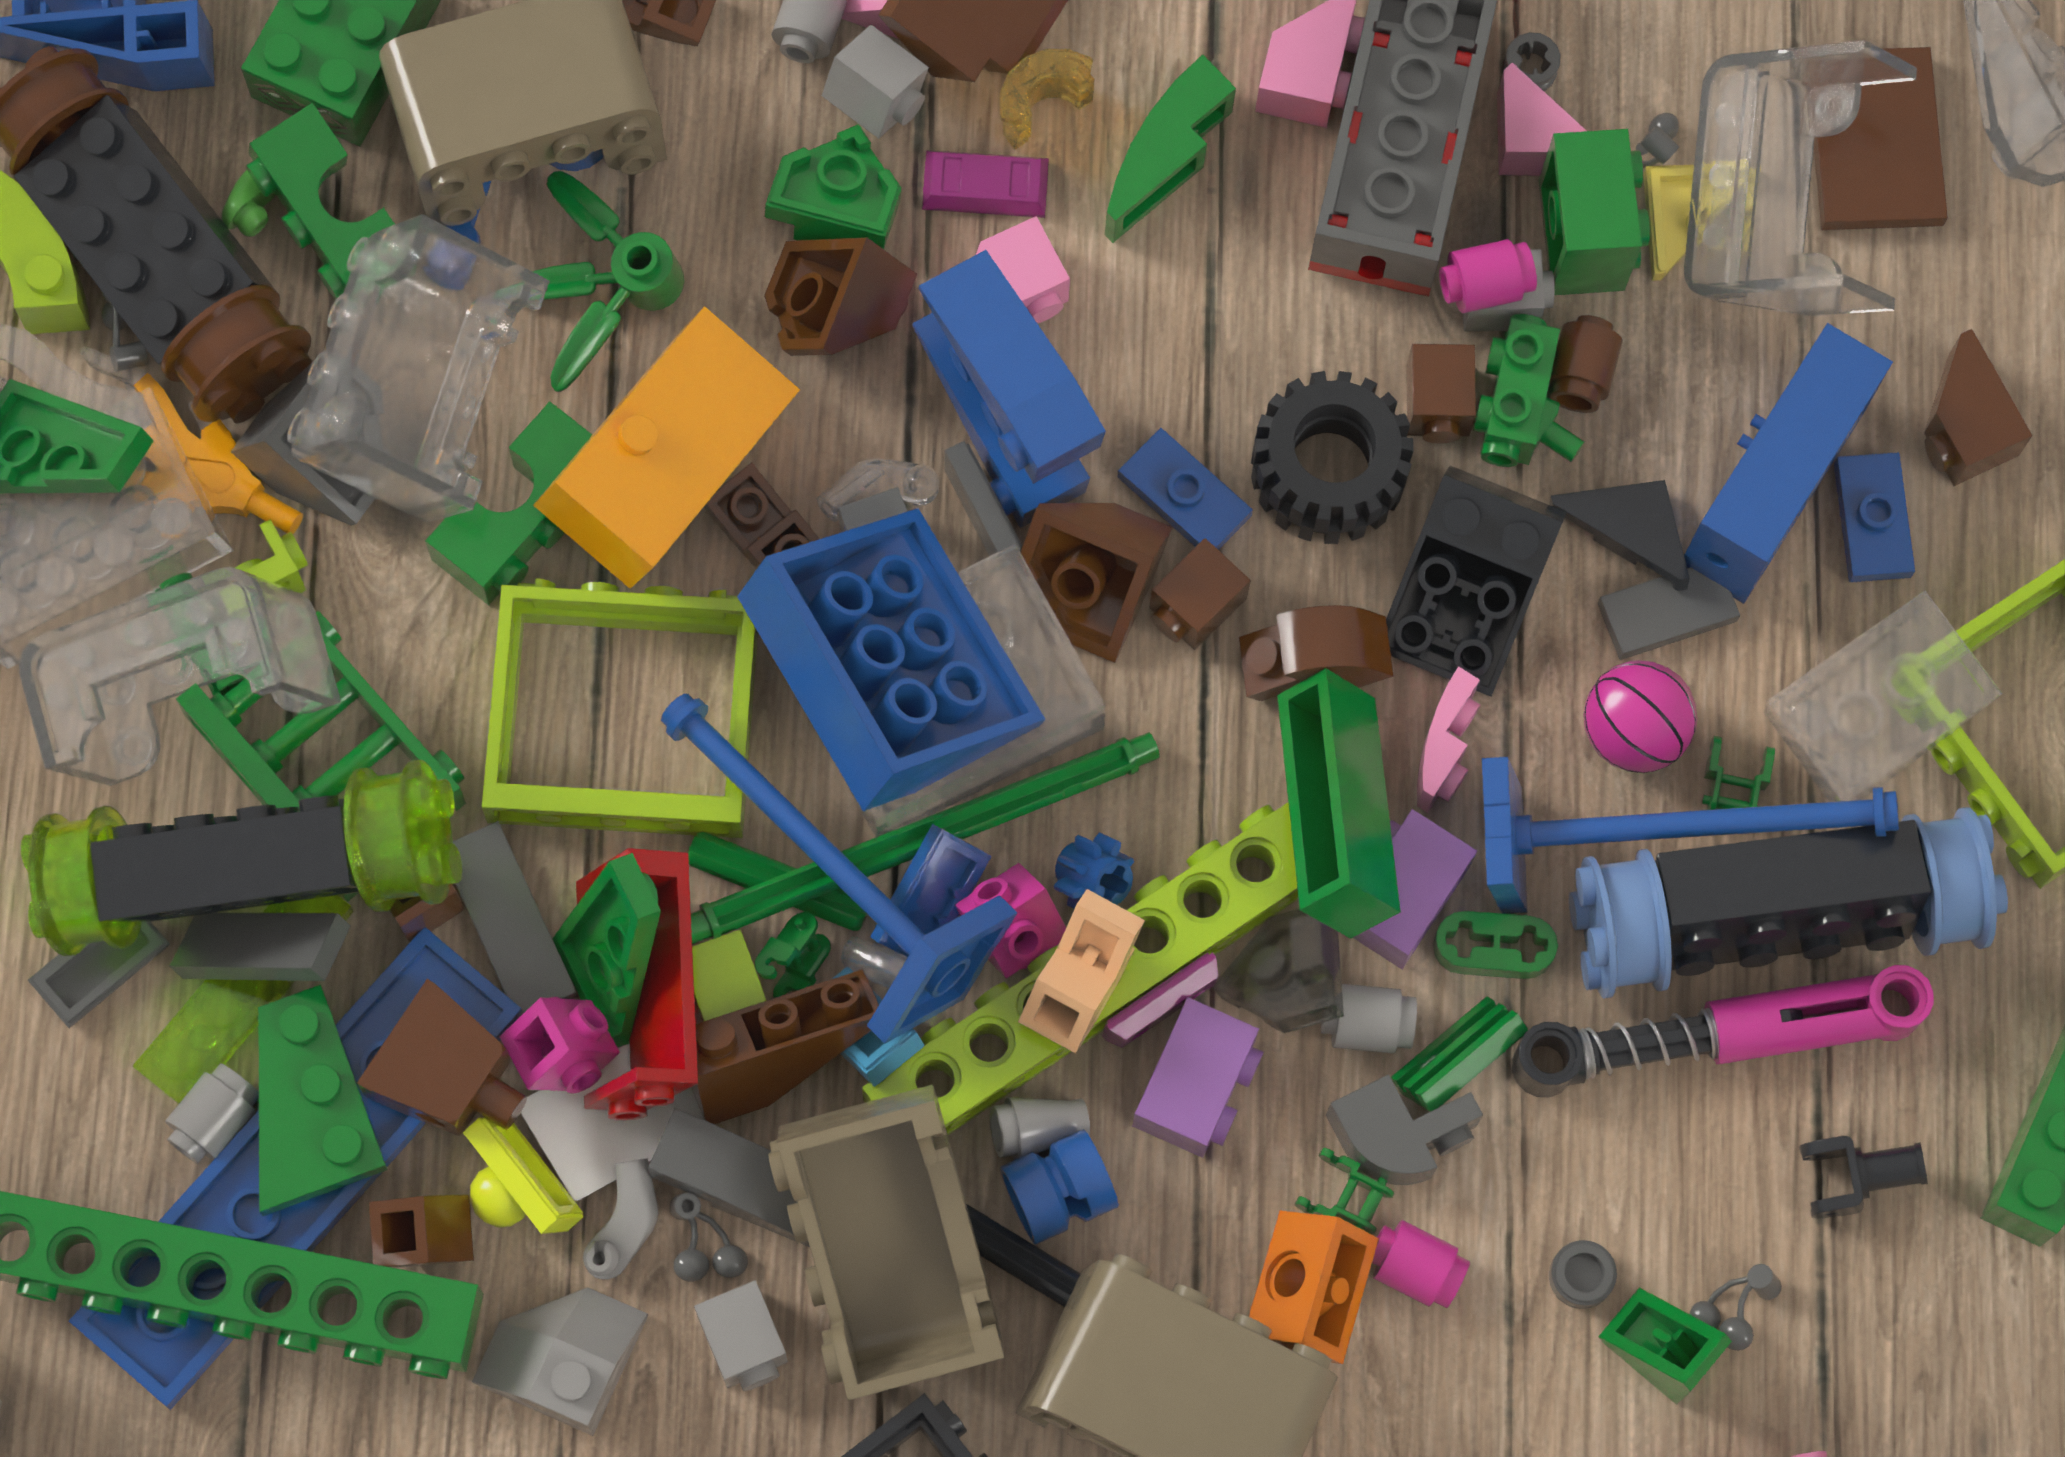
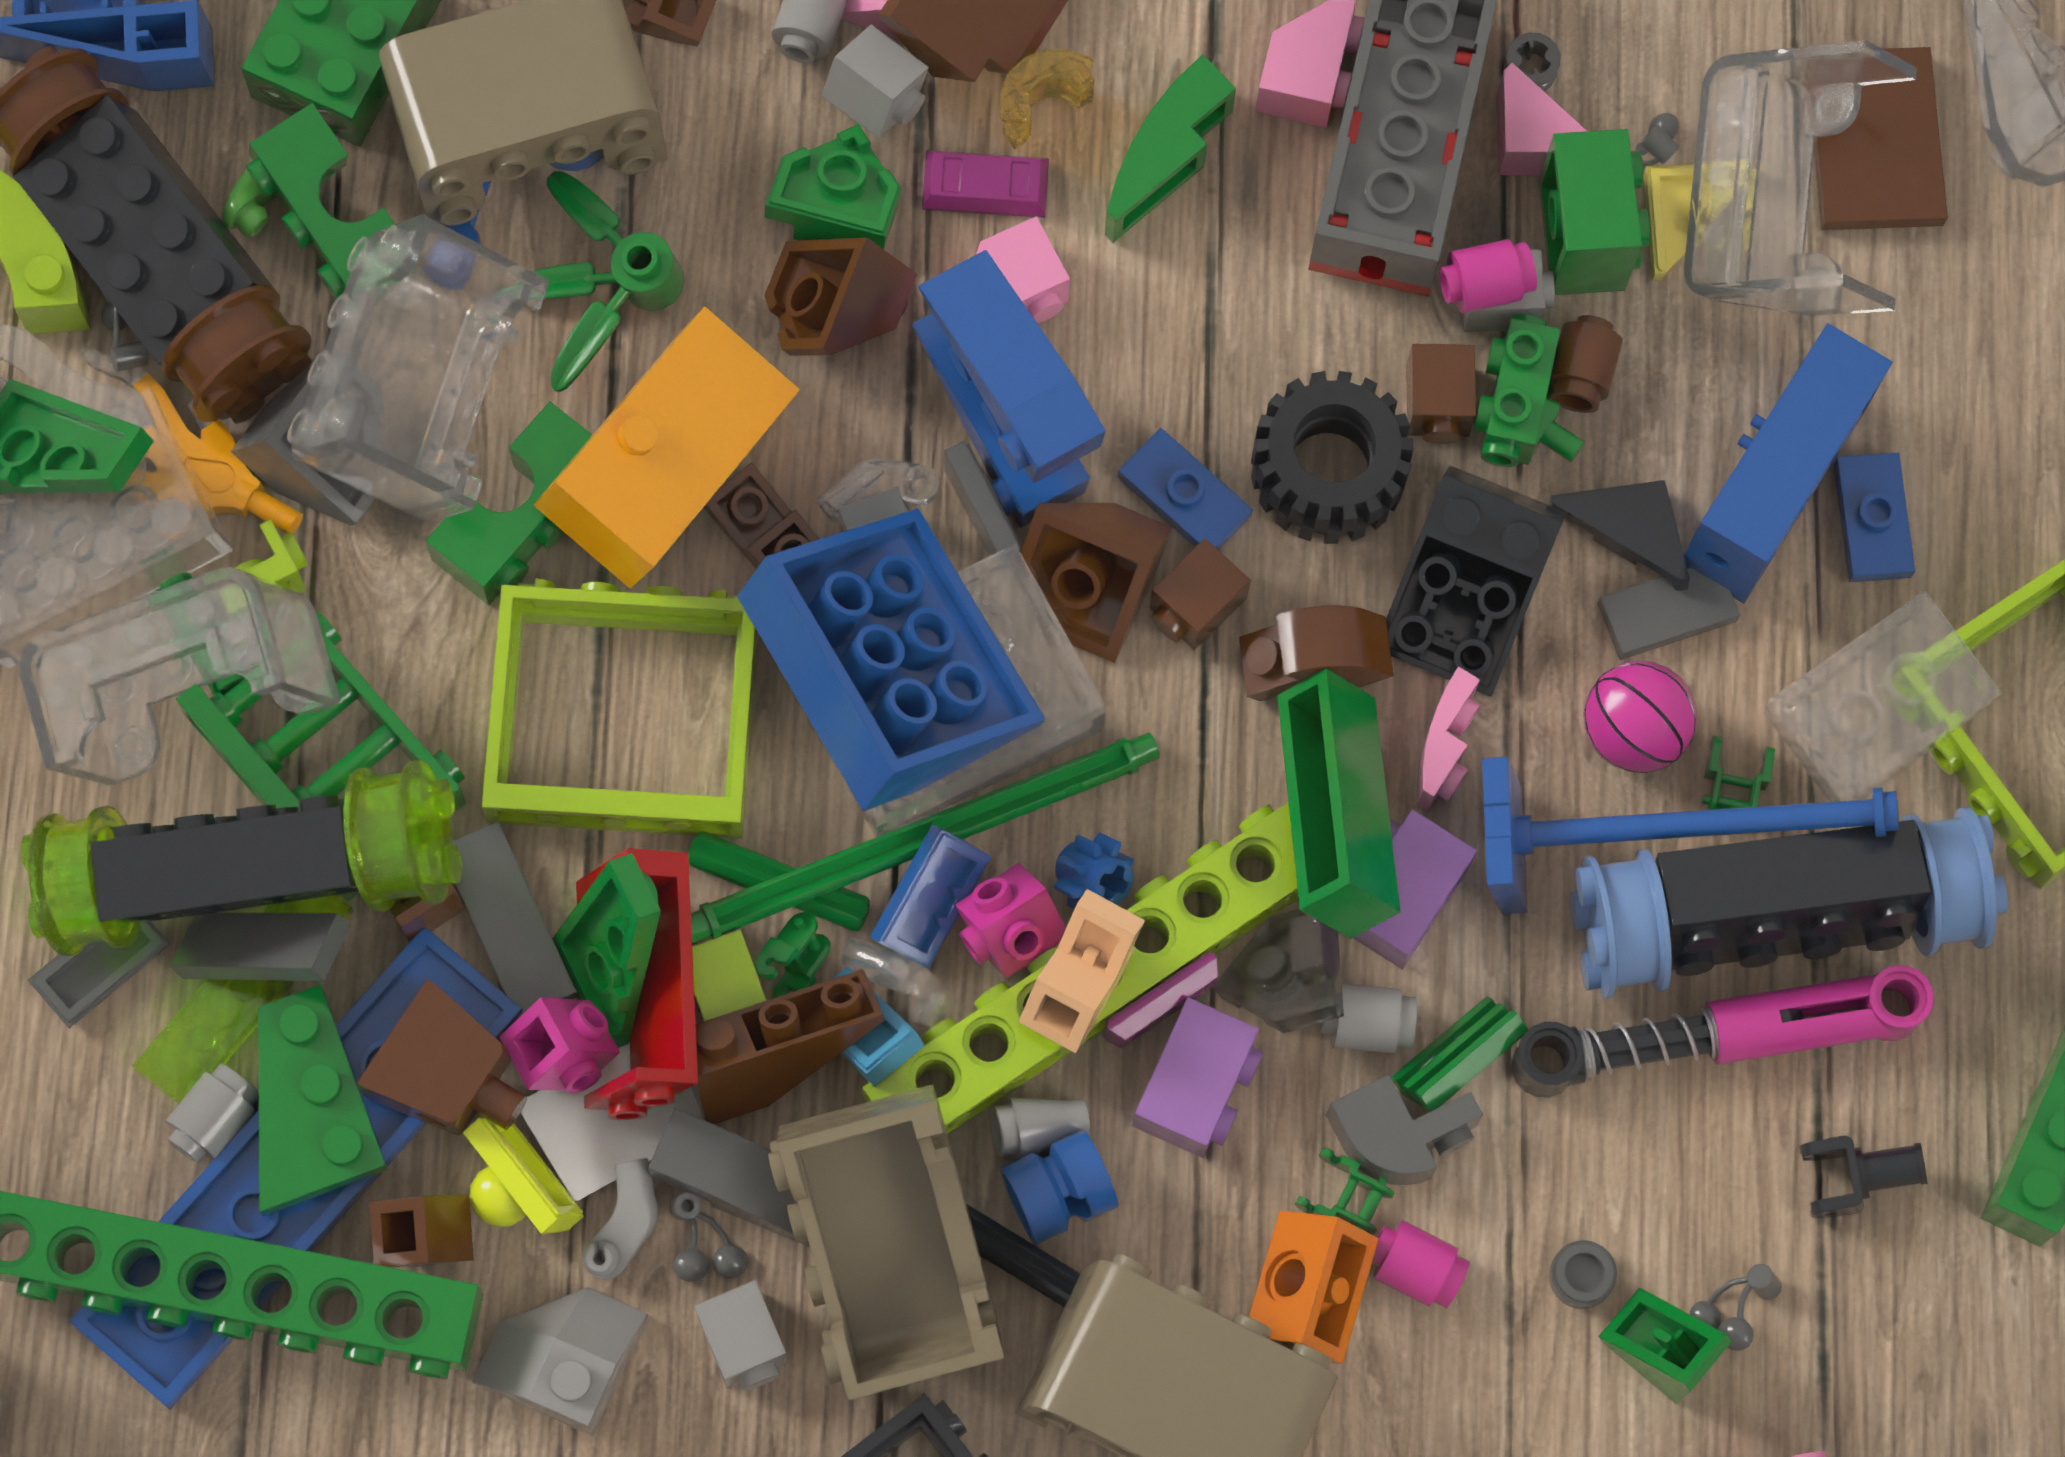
(939, 963): blue tile -> none
(1496, 929): green beam -> none
(1972, 416): reddish brown slope -> none

